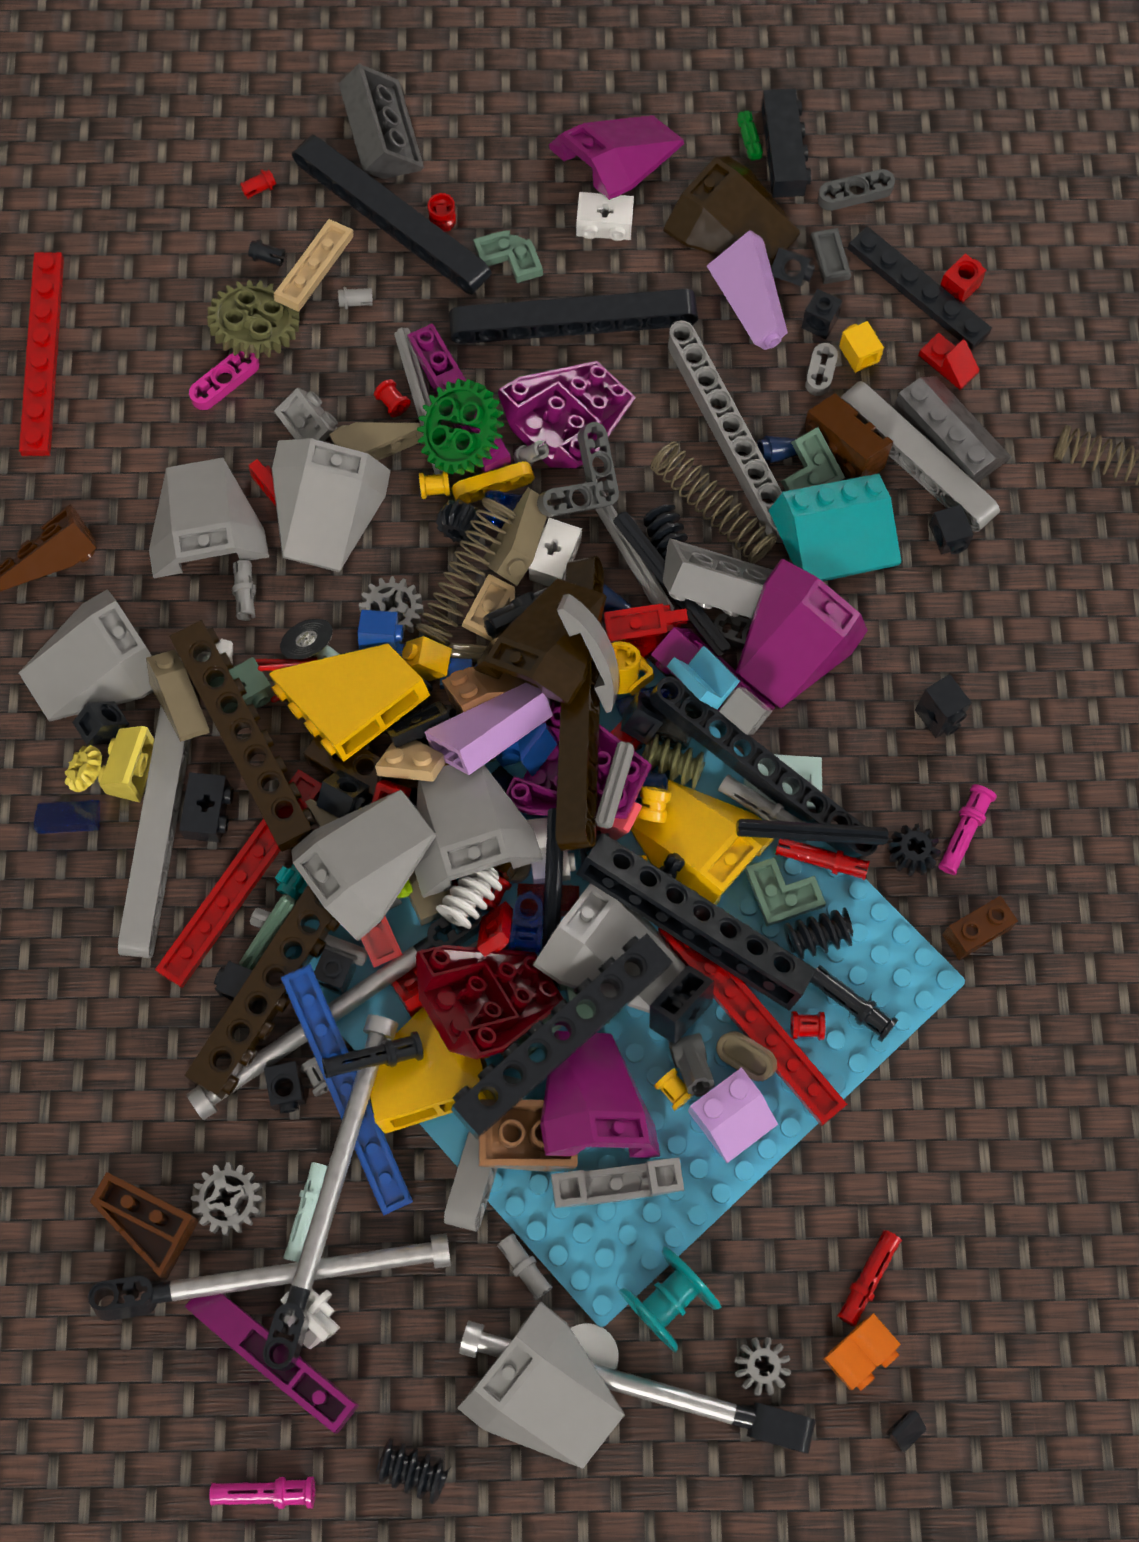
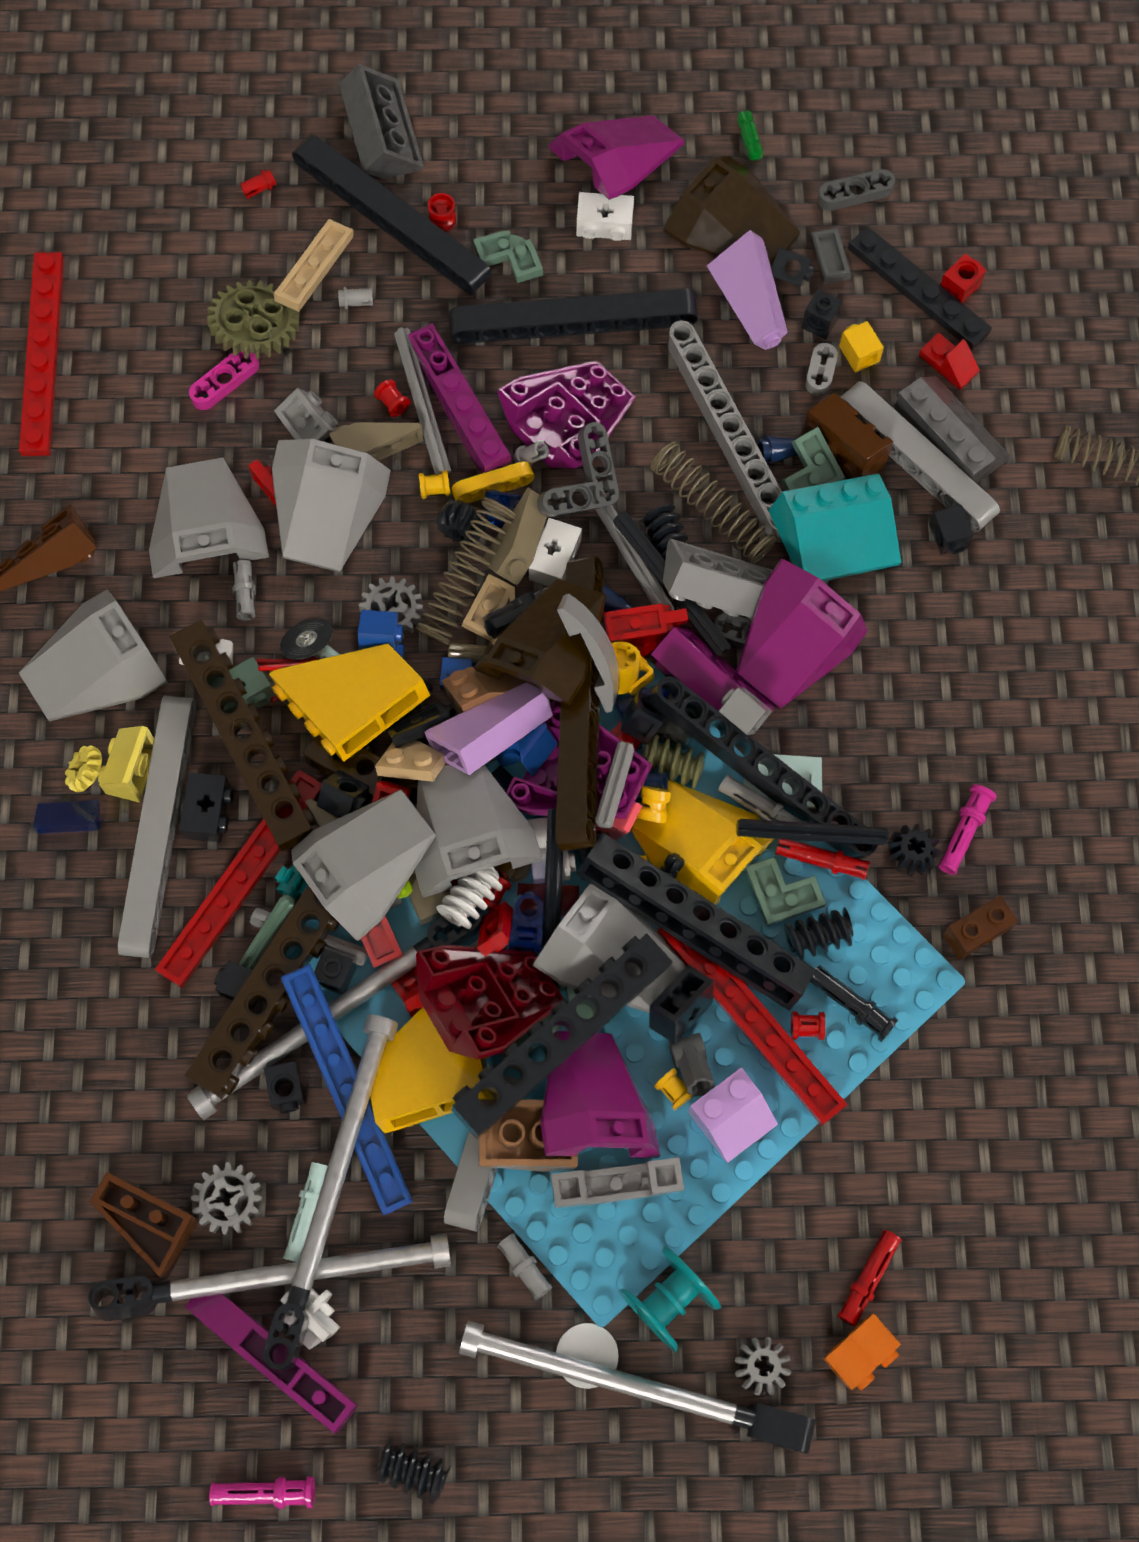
(99, 722): black brick -> none
(176, 695): dark tan slope -> none
(265, 253): black pin -> none
(315, 1076): light grey bush -> none
(391, 1050): black pin -> none
(427, 657): yellow brick -> none
(466, 400): green gear -> none
(545, 1393): light grey wedge -> none
(705, 677): medium azure panel -> none
(743, 1052): dark tan tile -> none
(784, 143): black brick -> none
(907, 1430): black slope -> none
(943, 707): black brick -> none

